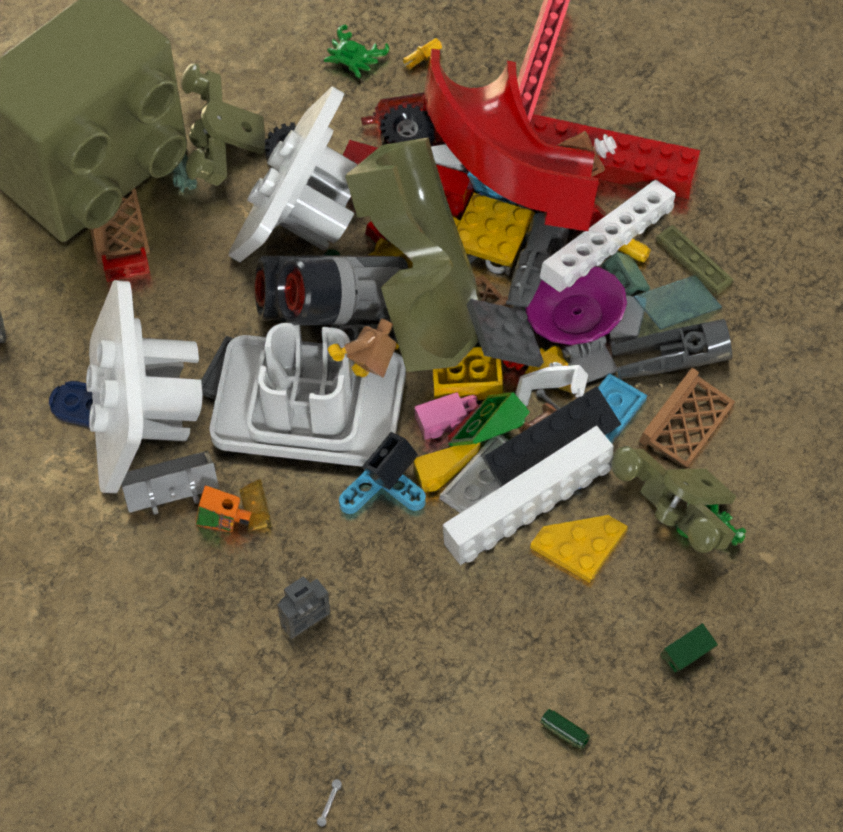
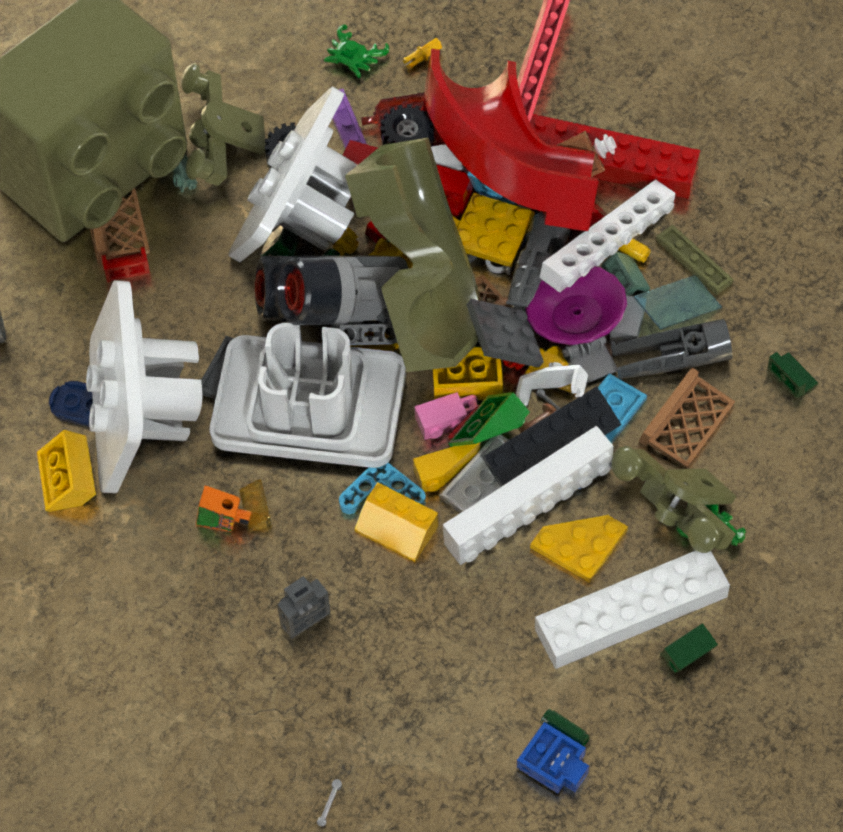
(66, 471): none -> yellow slope
(169, 481): light grey piece -> none
(280, 243): none -> dark green panel
(346, 123): none -> medium lavender tile
(347, 242): none -> yellow gear
(369, 351): medium nougat torso -> none
(390, 460): black brick -> none
(397, 522): none -> yellow slope
(554, 760): none -> blue piece
(631, 607): none -> white brick
(791, 374): none -> dark green panel

